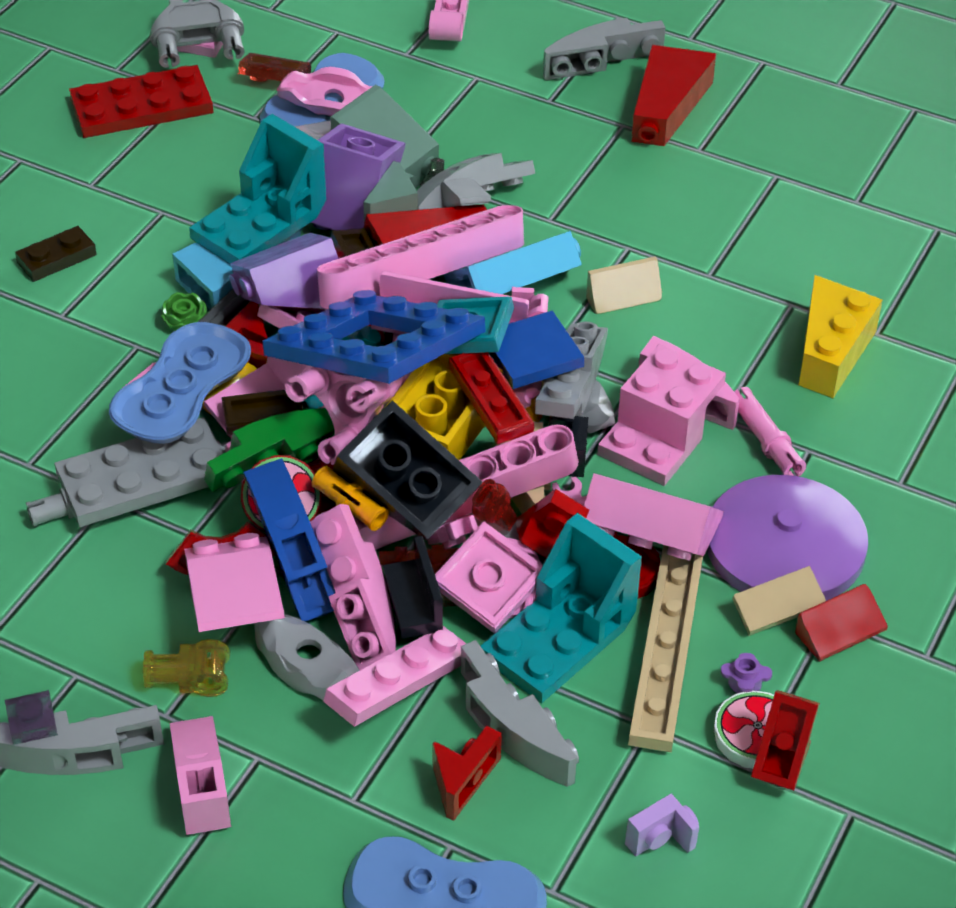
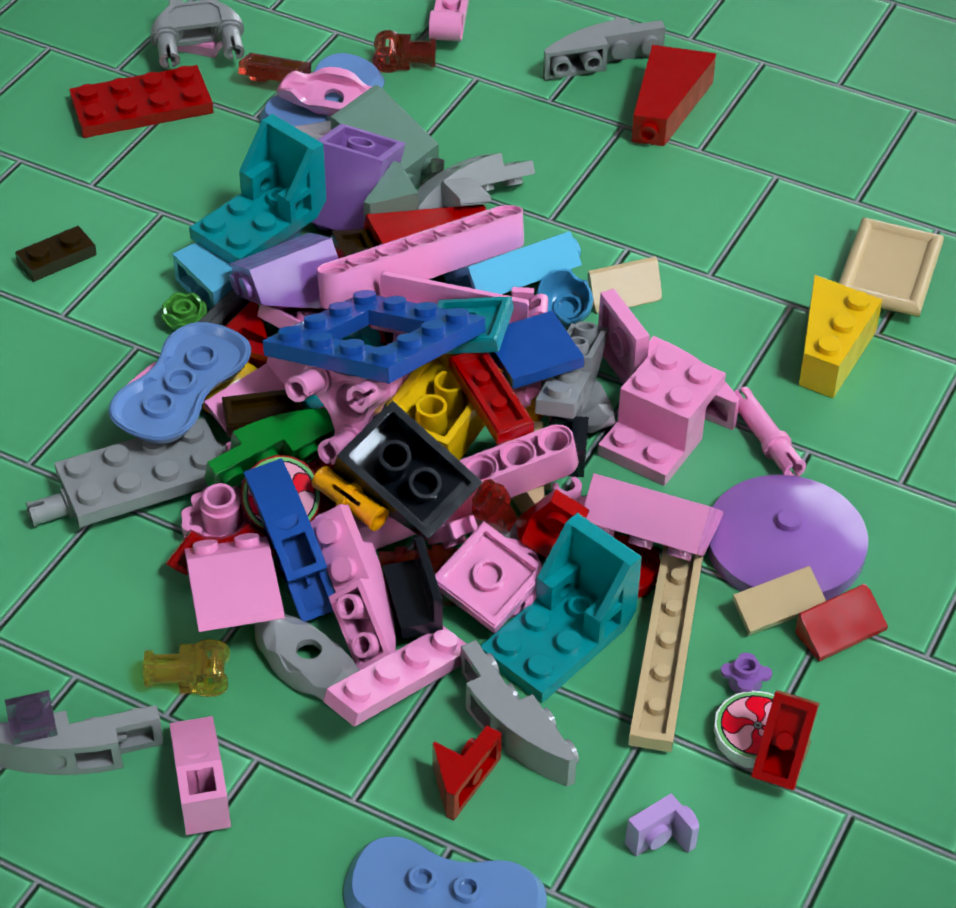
(214, 511): none -> bright pink plant
(402, 51): none -> clear red connector
(567, 296): none -> dark azure hair
(626, 338): none -> bright pink tile
(892, 264): none -> tan piece

